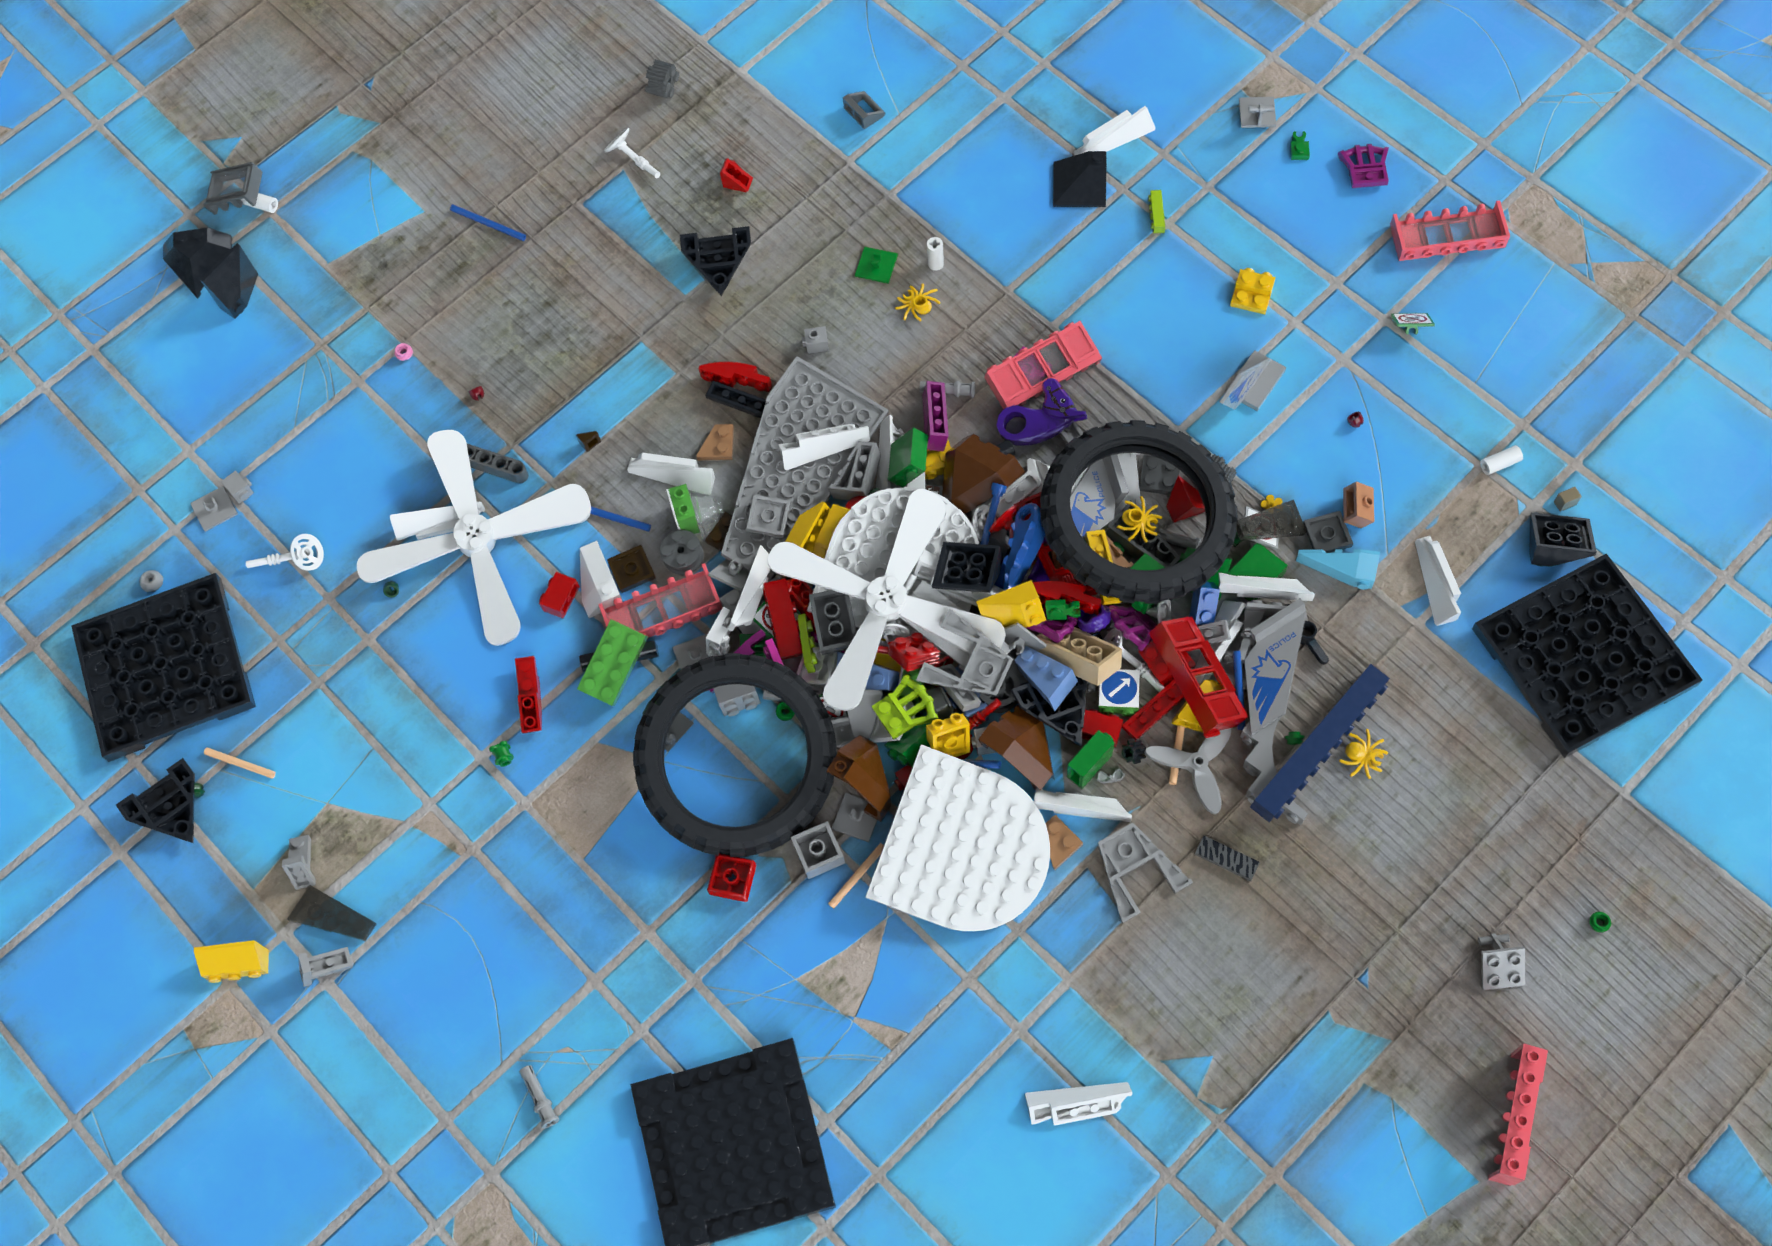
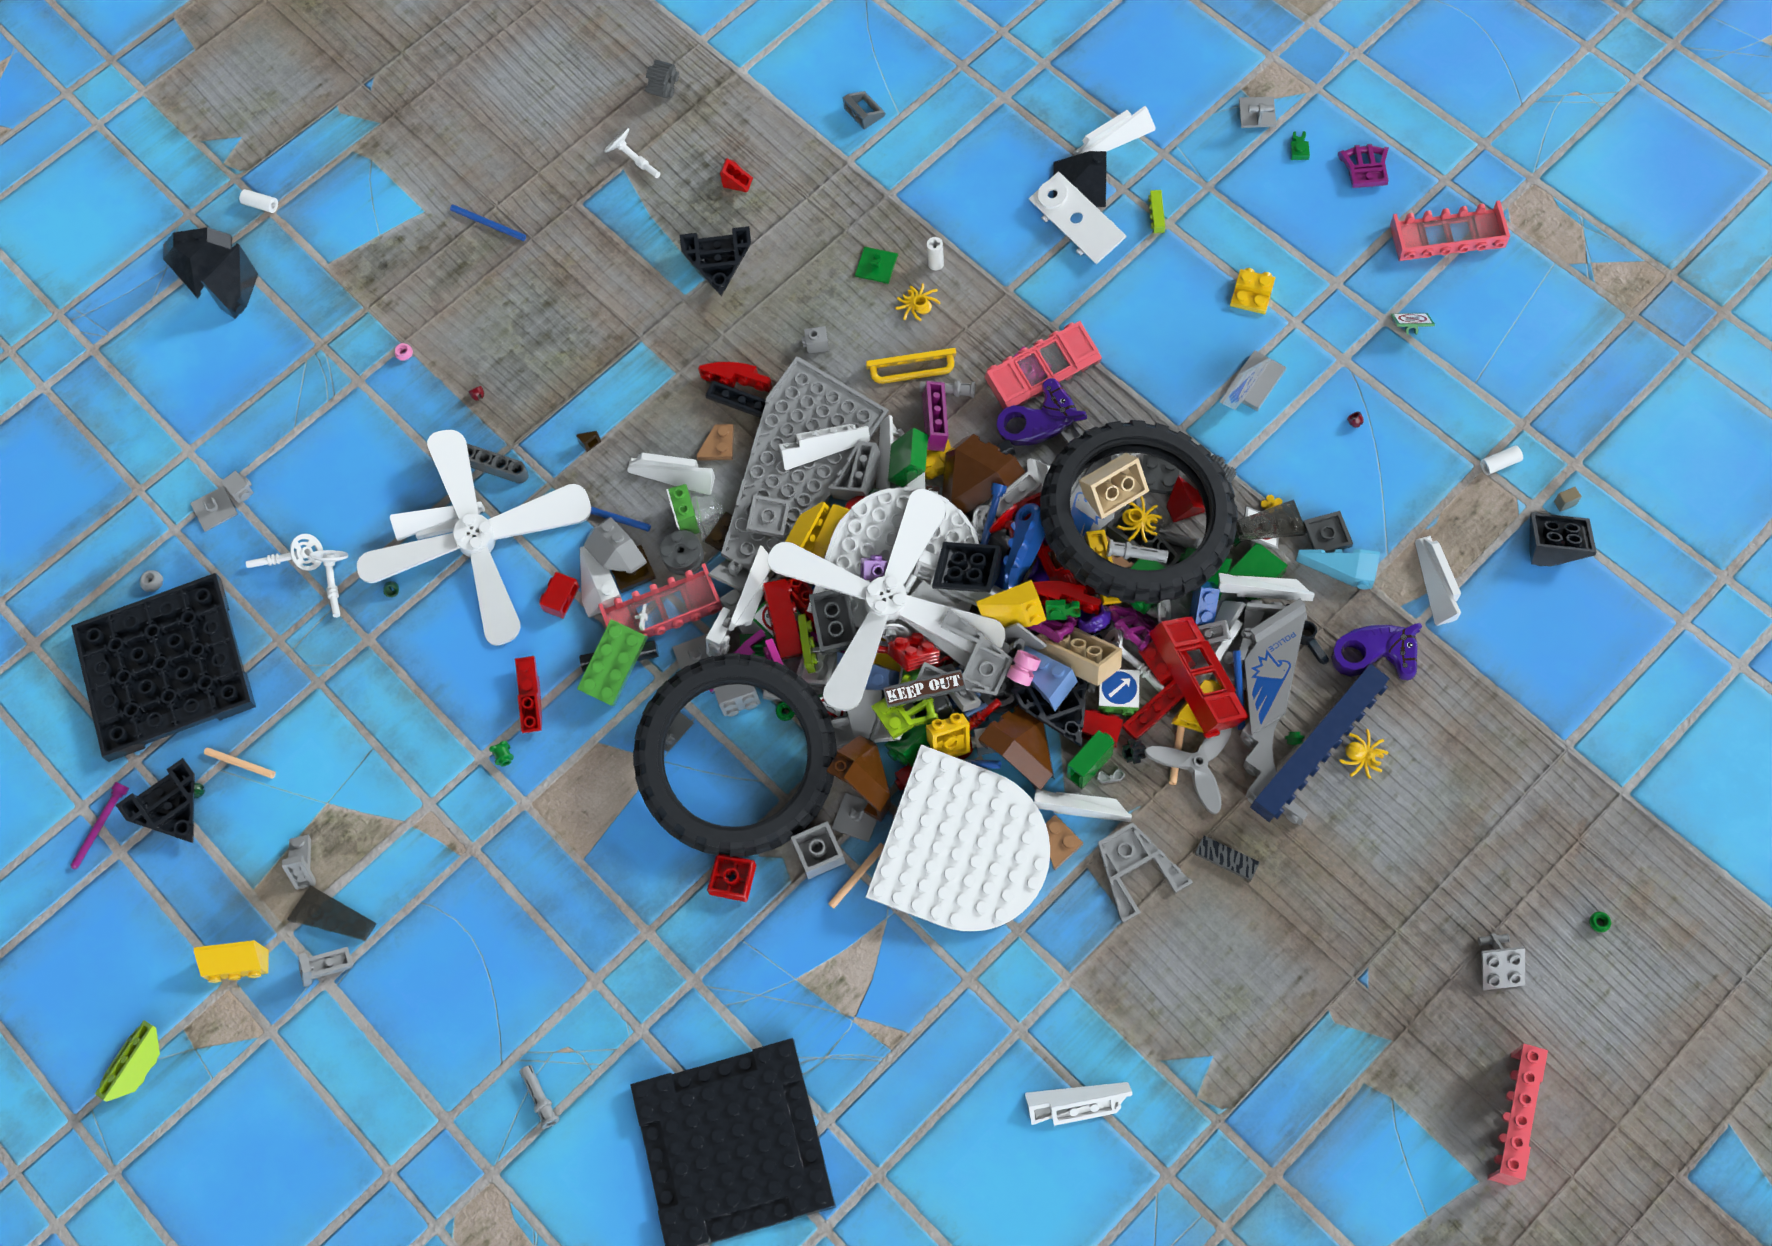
(118, 791): none -> magenta piece
(130, 1064): none -> lime wedge
(232, 185): dark grey window -> none
(329, 558): none -> white dish
(613, 547): none -> light grey wedge
(643, 617): none -> white piece
(868, 566): none -> medium lavender brick
(912, 358): none -> yellow piece
(924, 688): none -> tile
(1024, 666): none -> bright pink wheel
(1094, 234): none -> white piece
(1114, 485): none -> tan slope
(1127, 550): none -> light grey pin
(1358, 504): nougat brick -> none
(1379, 641): none -> dark purple animal
(1586, 654): black plate -> none

